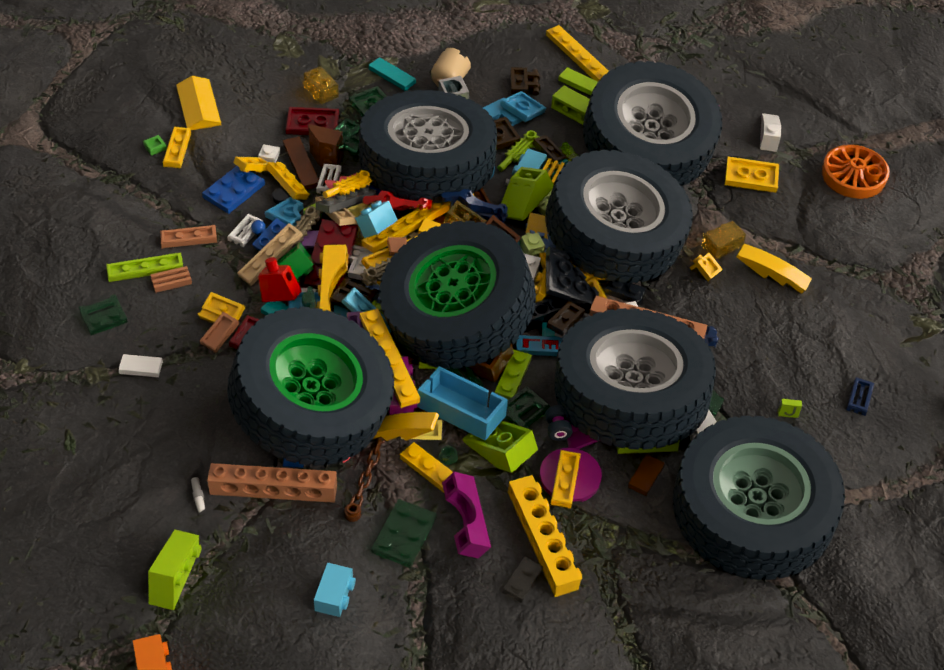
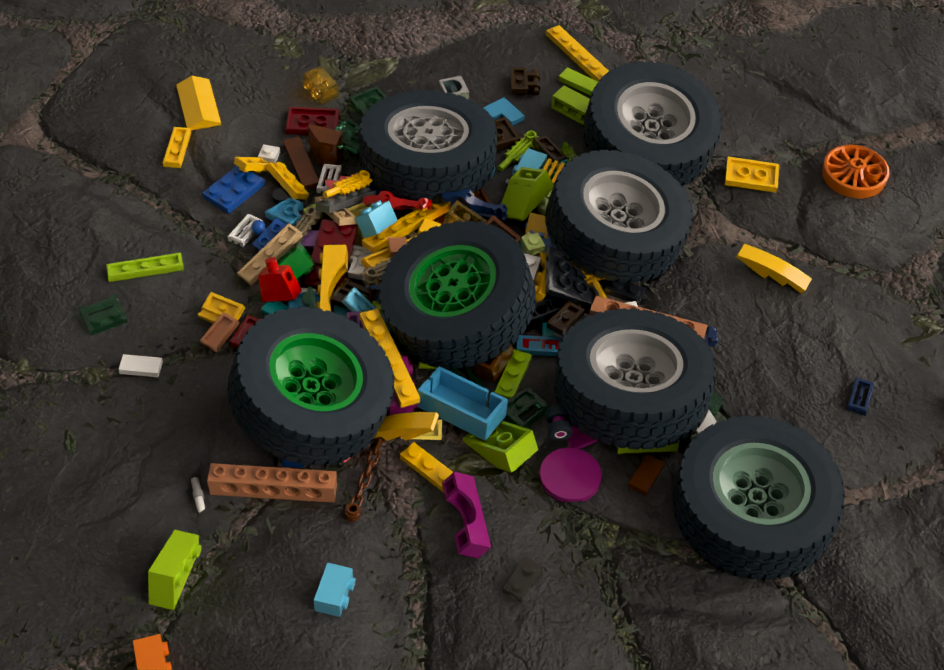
(155, 145): bright green tile -> none
(170, 278): nougat tile -> none
(188, 236): nougat tile -> none
(392, 74): teal tile -> none
(404, 533): clear green plate -> none
(448, 451): clear green plate -> none
(450, 65): tan cylinder -> none
(523, 106): dark azure tile -> none
(560, 581): yellow brick -> none
(565, 479): yellow tile -> none
(707, 266): yellow bracket -> none
(723, 239): clear yellow brick -> none
(770, 132): white slope -> none
(790, 408): lime tile -> none

